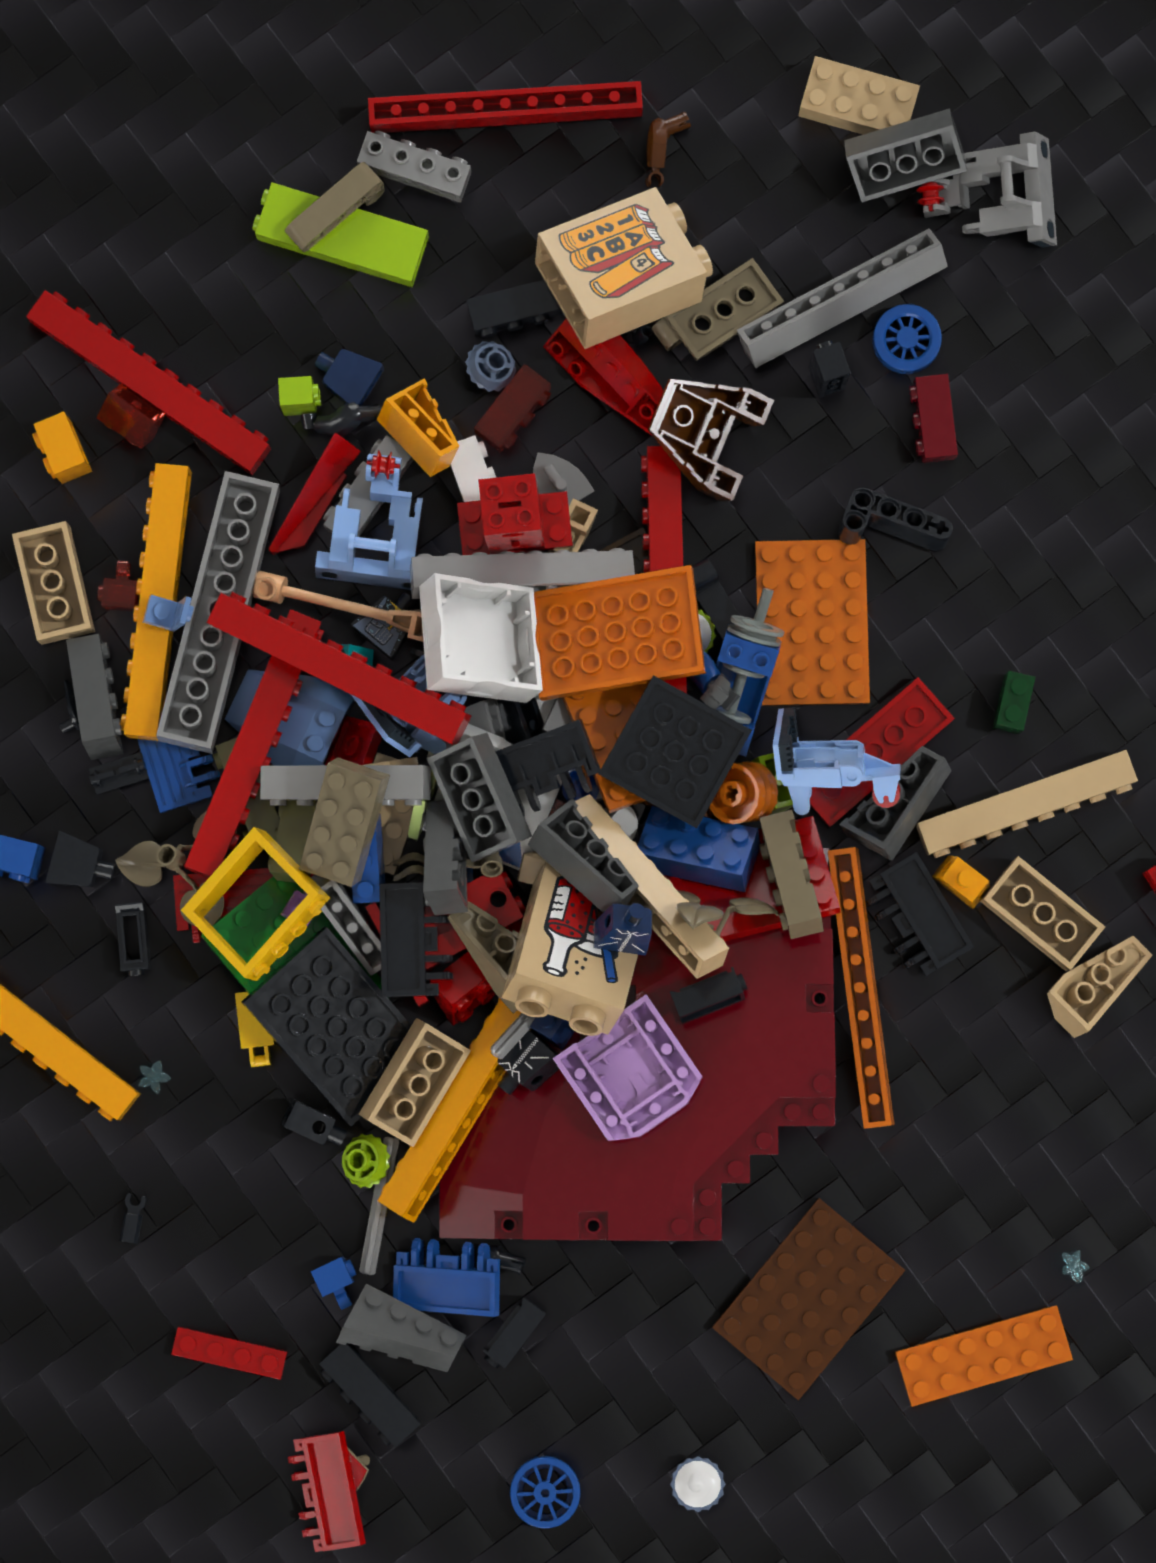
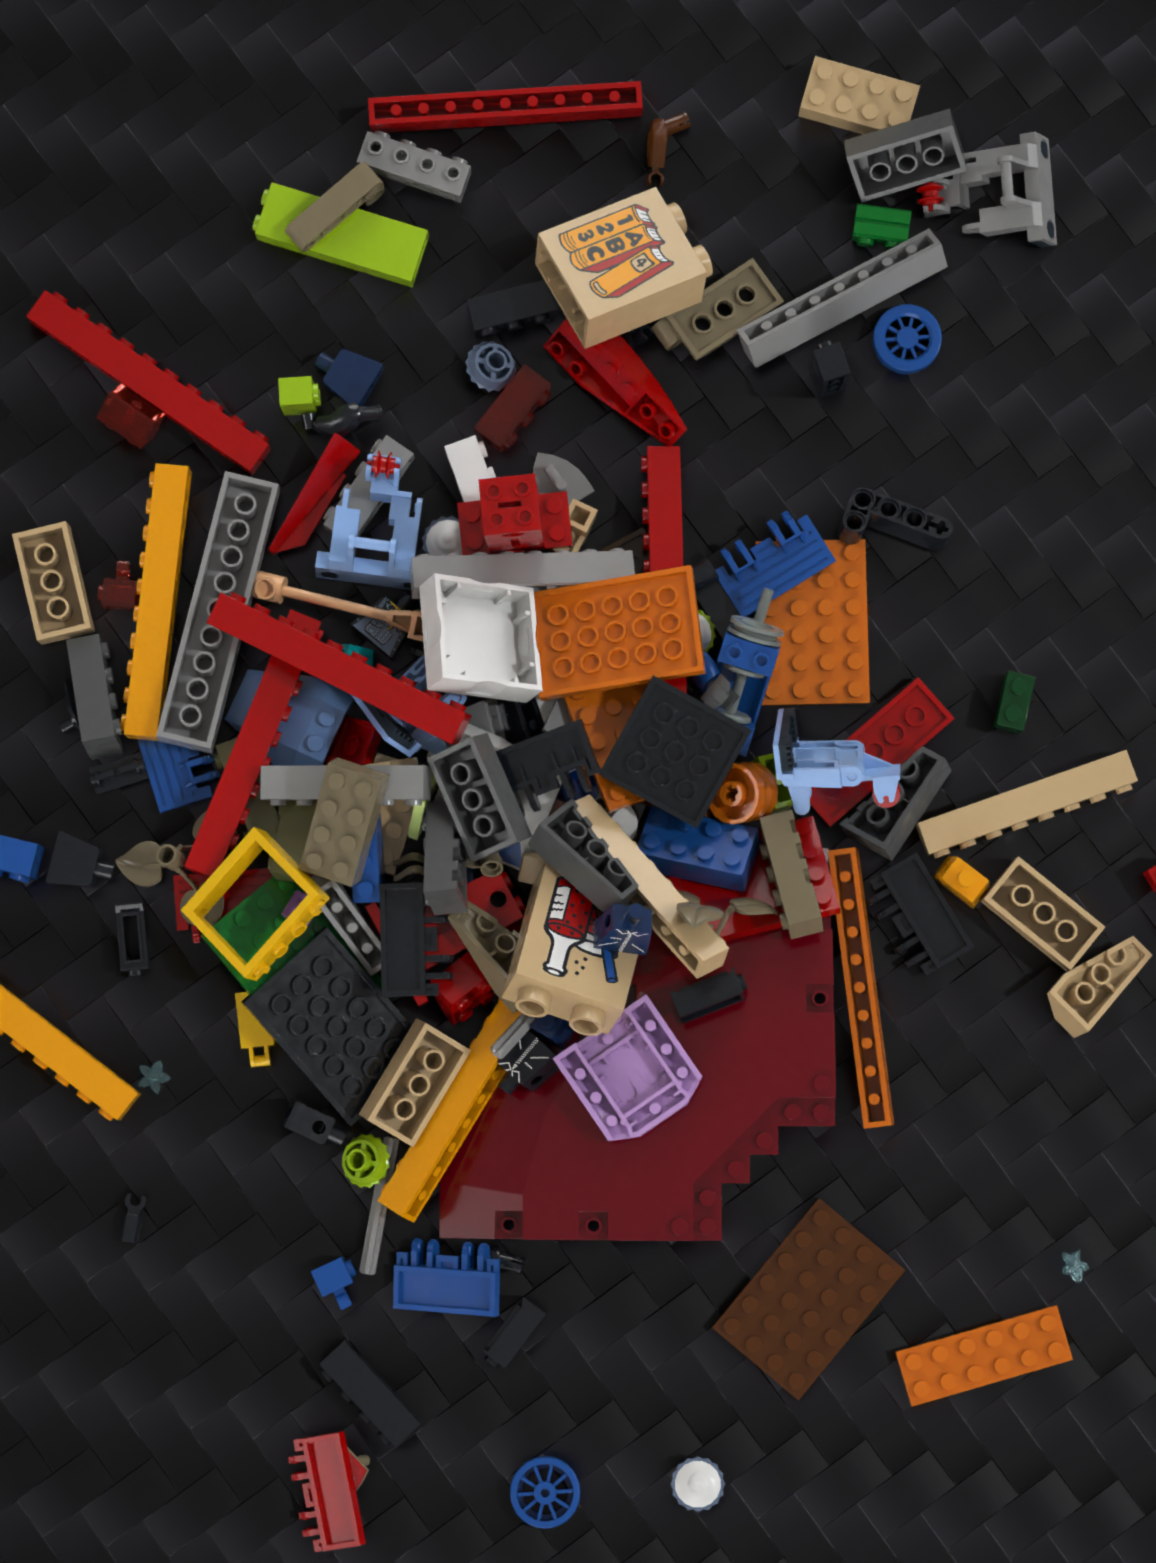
(62, 447): light orange brick -> none
(168, 613): medium blue bracket -> none
(229, 1353): red plate -> none
(400, 1331): dark grey wedge -> none
(418, 427): light orange wedge -> none
(442, 537): none -> white piece
(694, 425): reddish brown wedge -> none
(774, 567): none -> blue hinge
(880, 226): none -> green brick
(934, 418): dark red brick -> none

